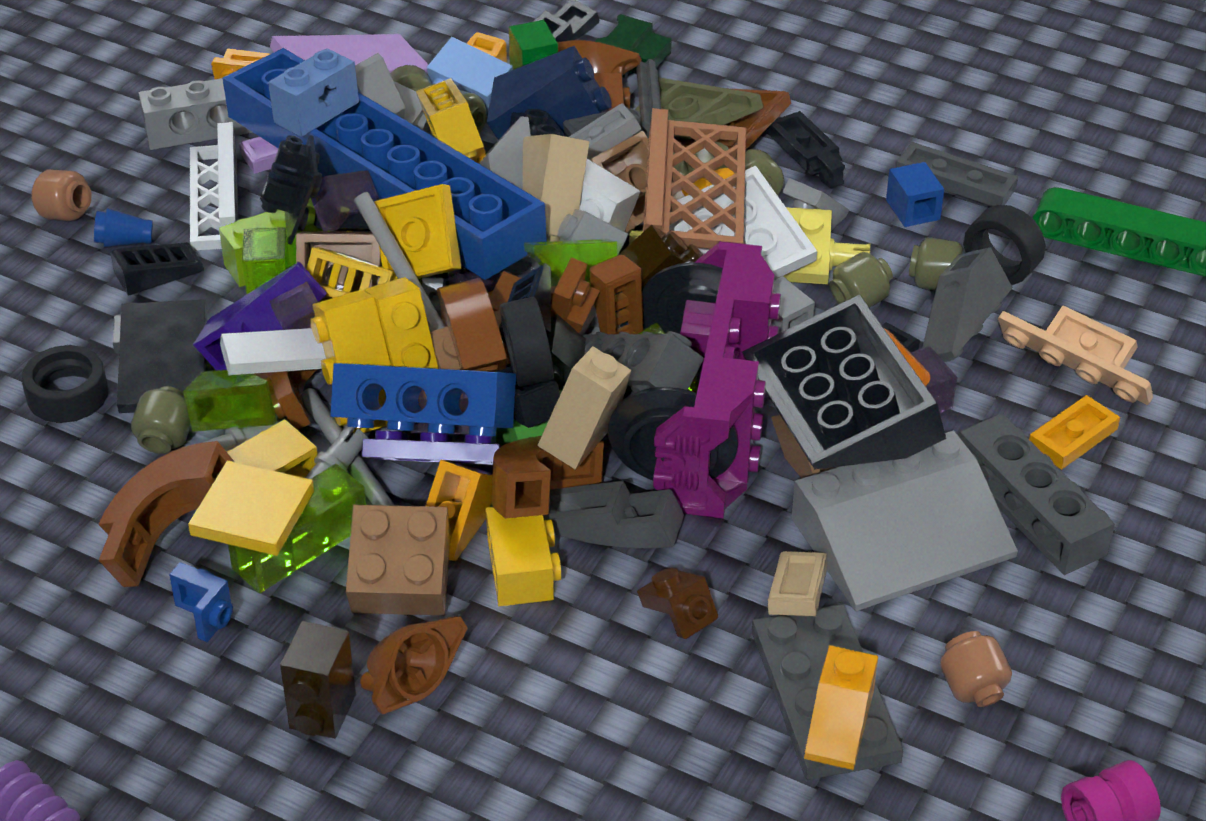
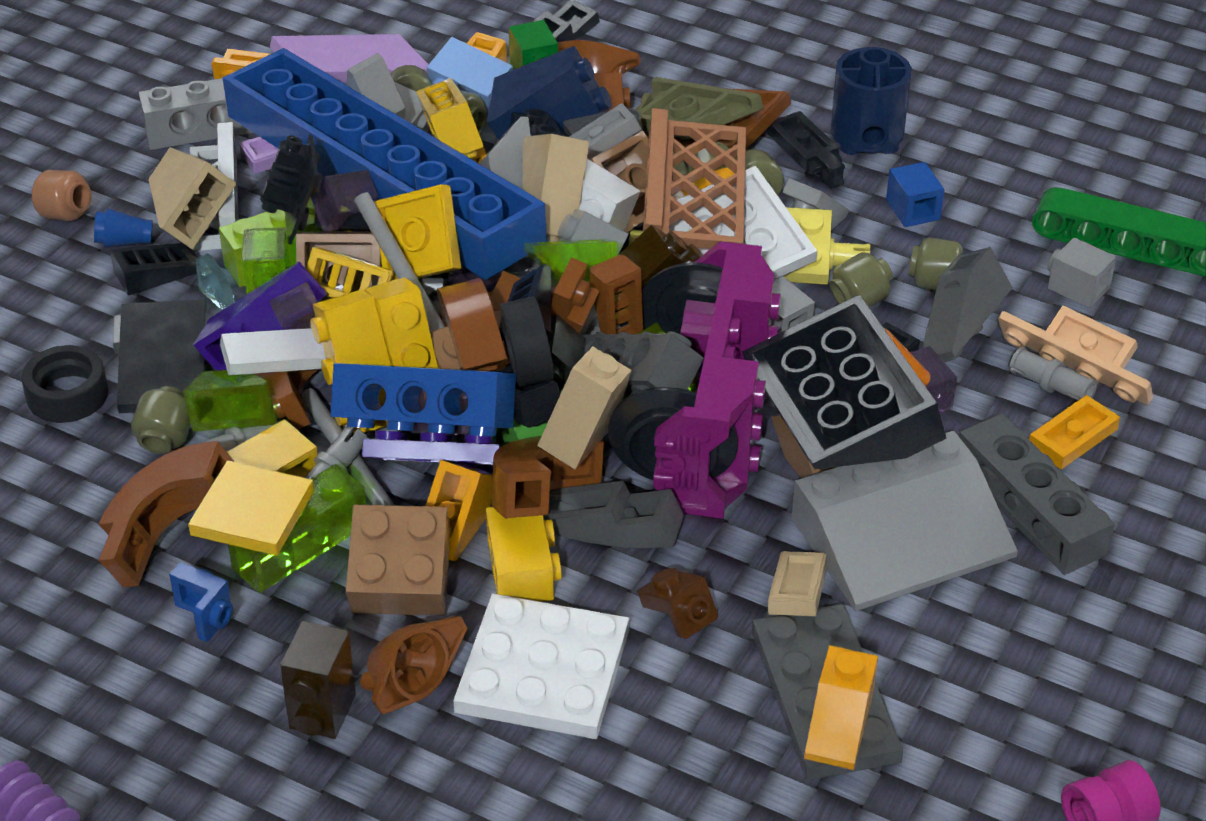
(187, 195): none -> tan slope
(213, 282): none -> clear light blue tile
(313, 92): medium blue brick -> none
(542, 666): none -> white plate
(638, 37): dark green piece -> none
(648, 92): dark grey axle -> none
(870, 100): none -> dark blue cylinder
(962, 175): dark grey plate -> none
(976, 668): nougat head -> none
(1019, 228): black tyre -> none
(1052, 375): none -> light grey pin
(1081, 272): none -> light grey brick

